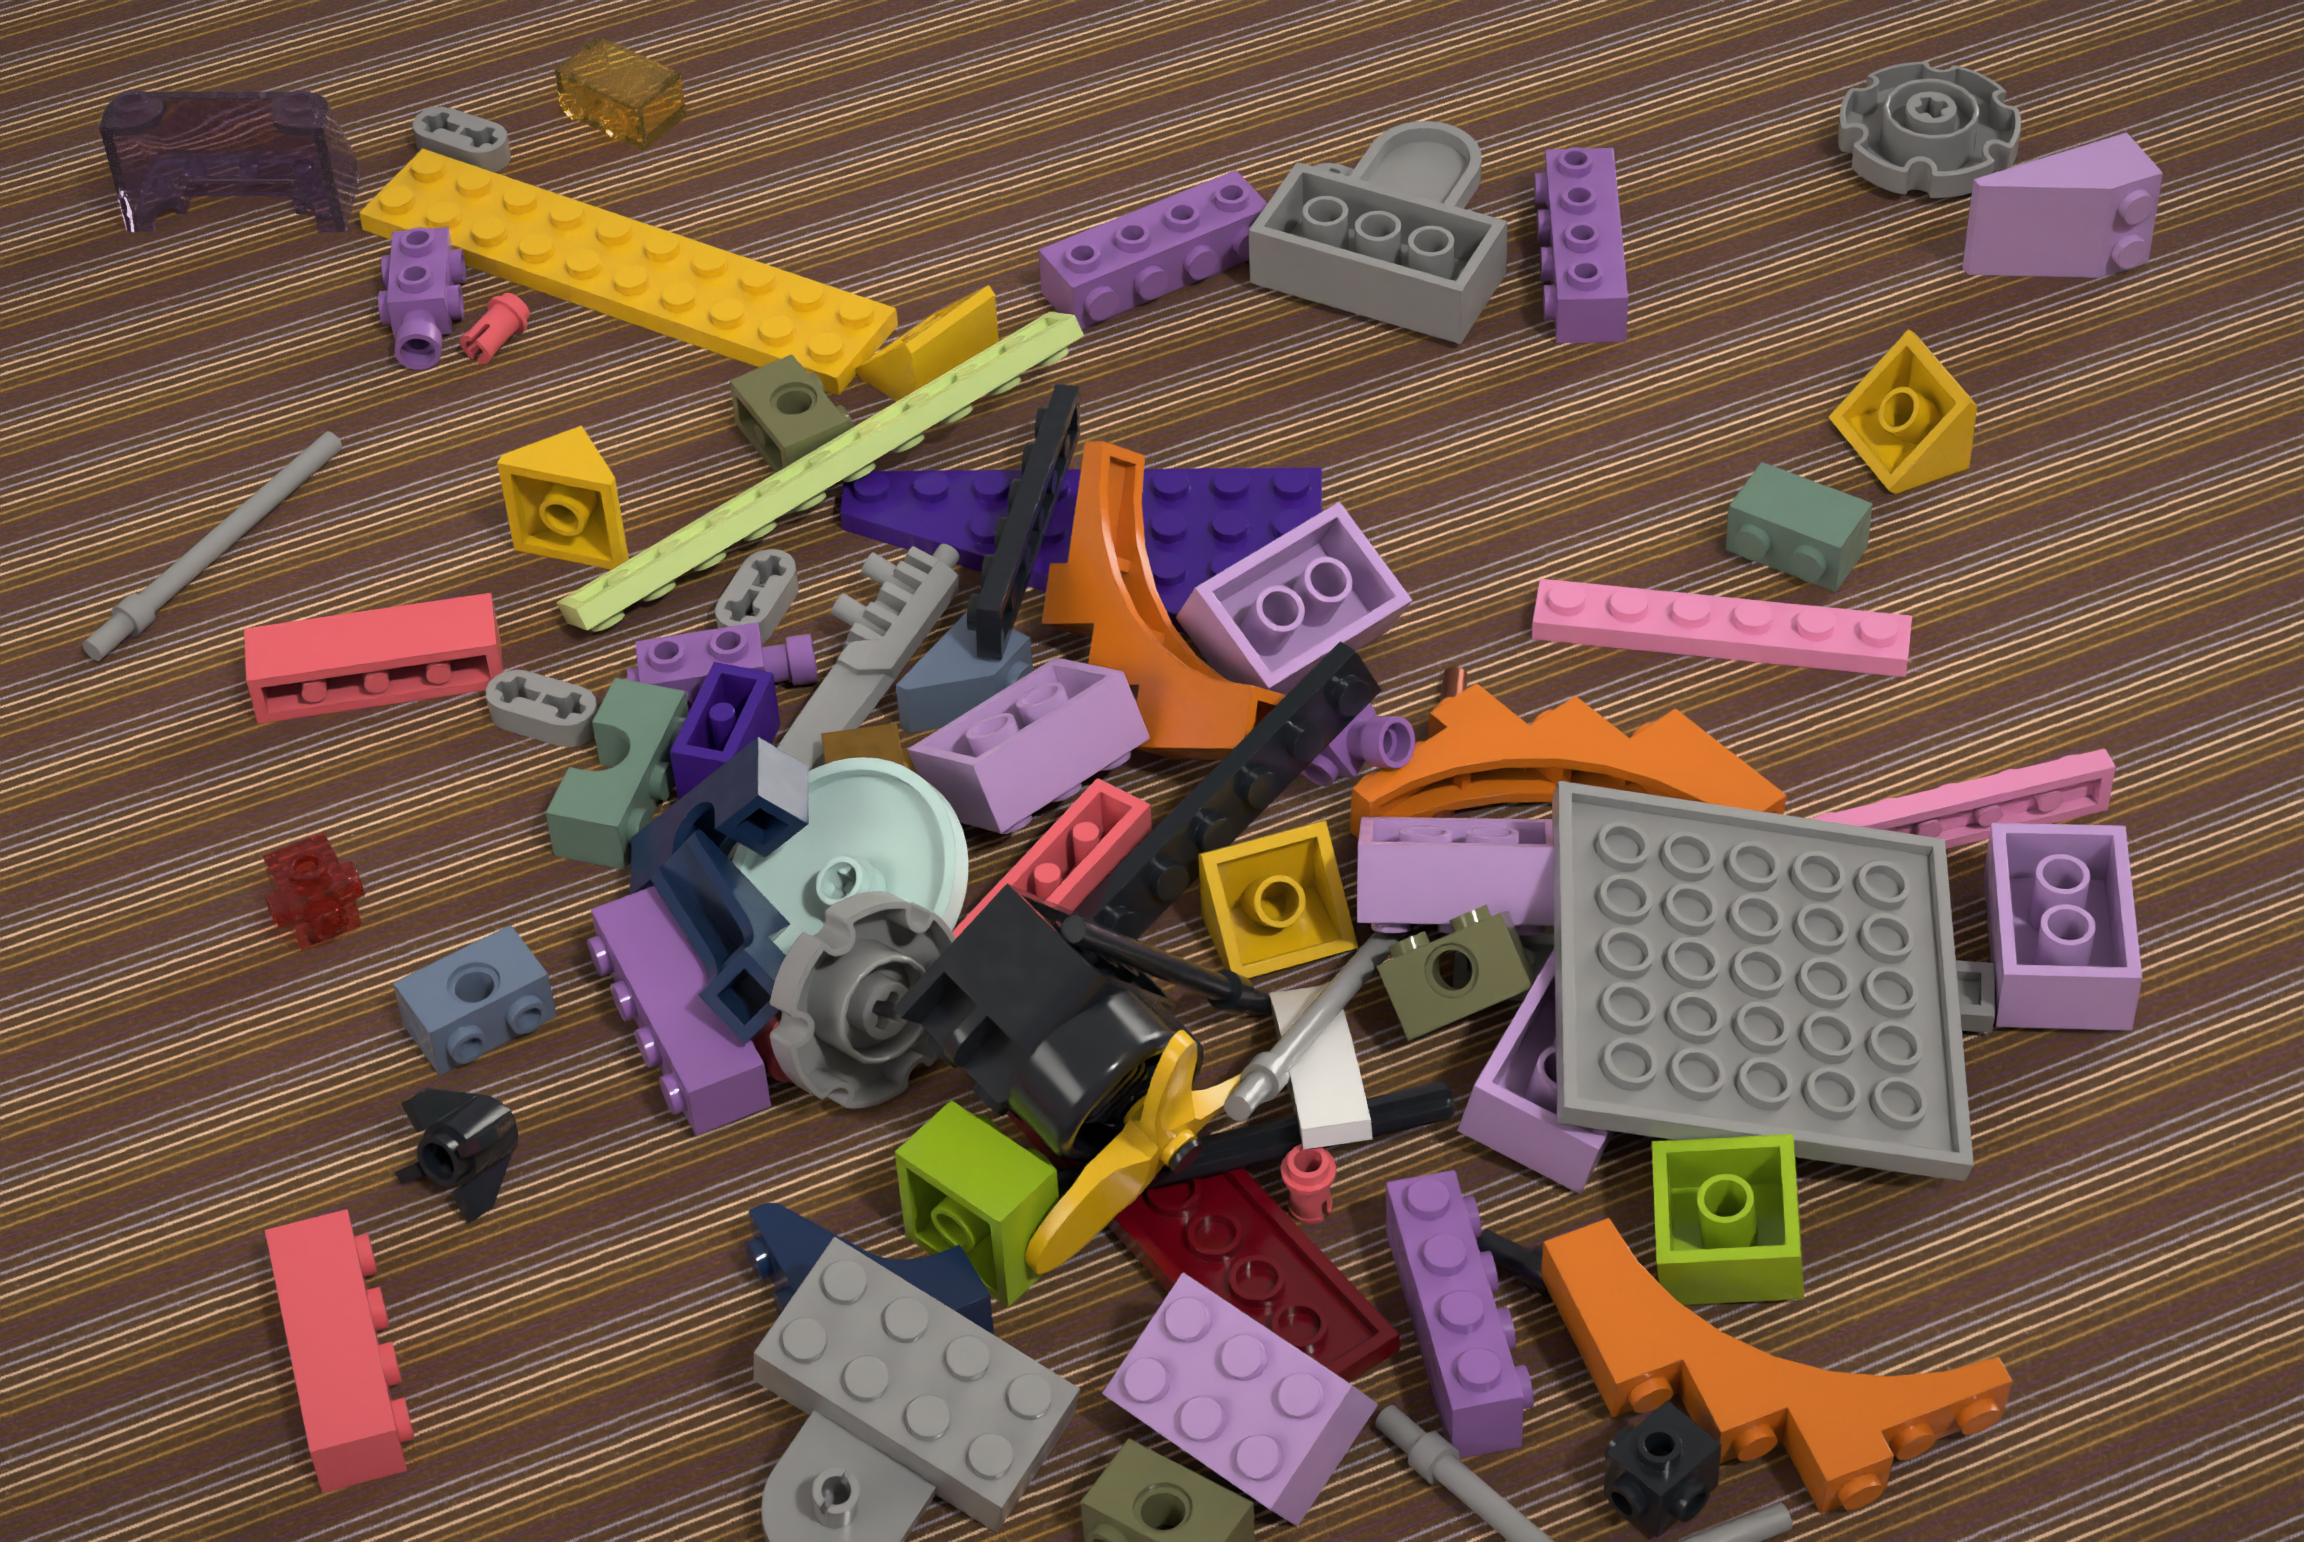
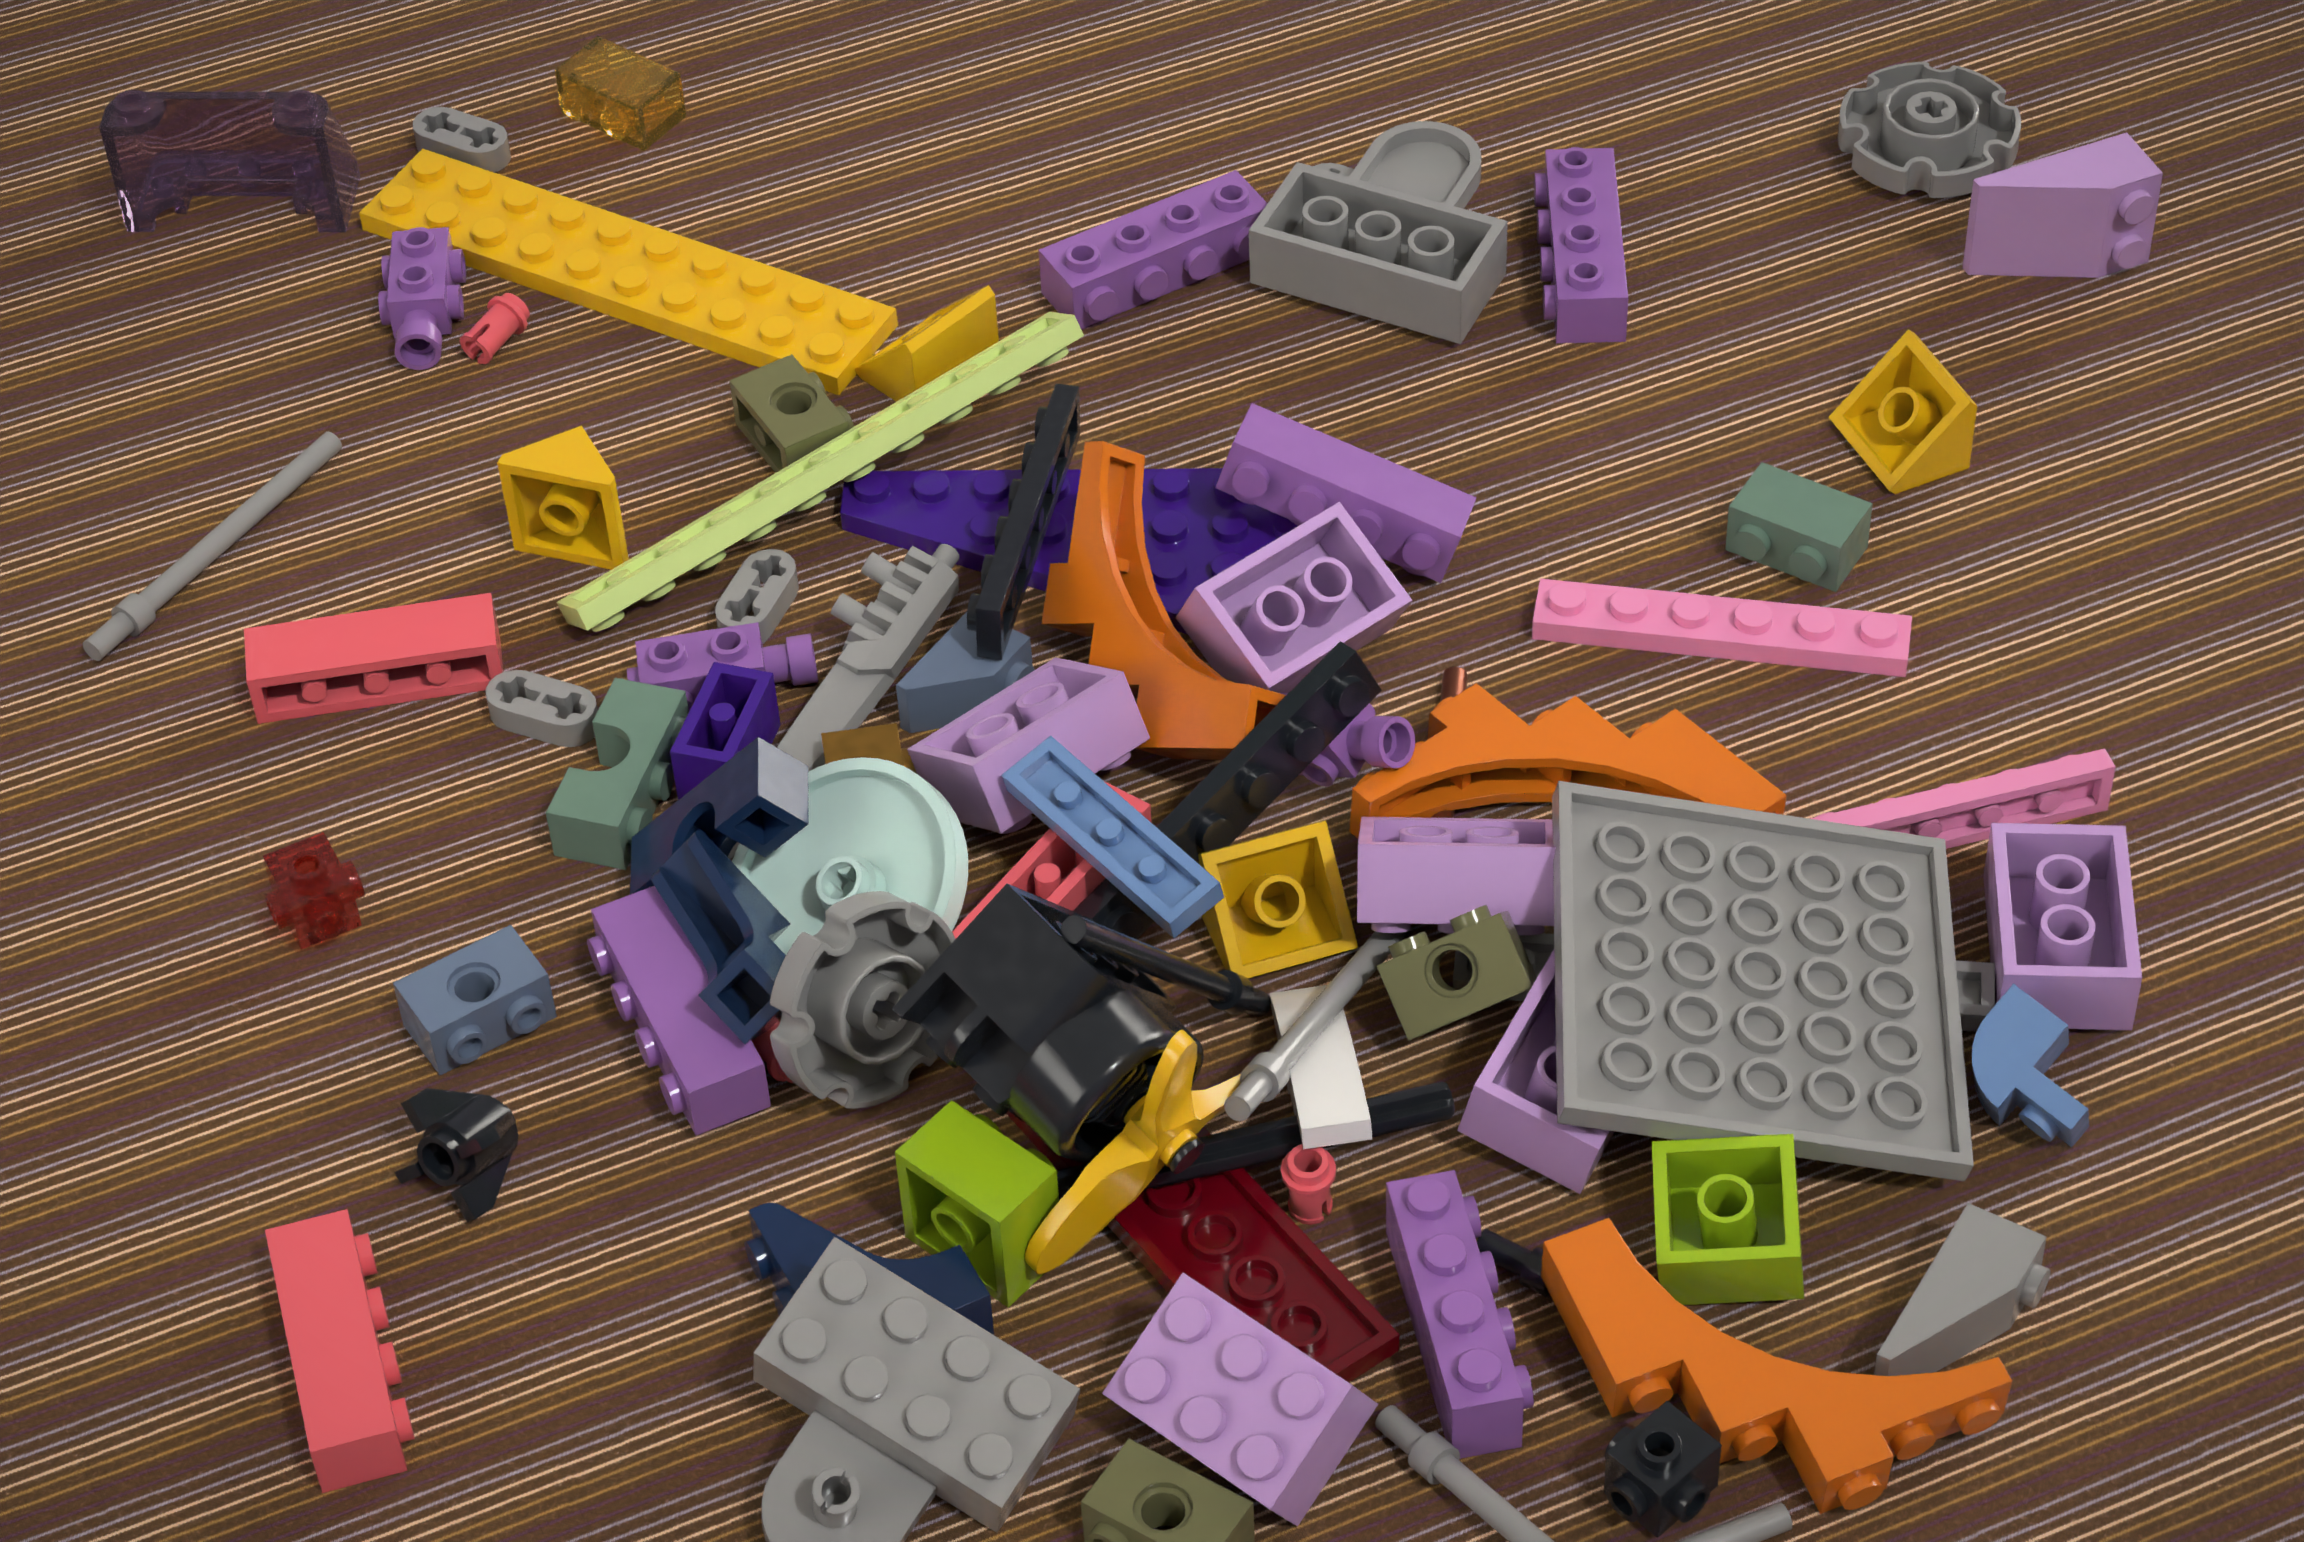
(1113, 836): none -> medium blue plate
(1307, 471): none -> medium lavender brick
(1967, 1294): none -> light grey slope
(2009, 1064): none -> medium blue brick

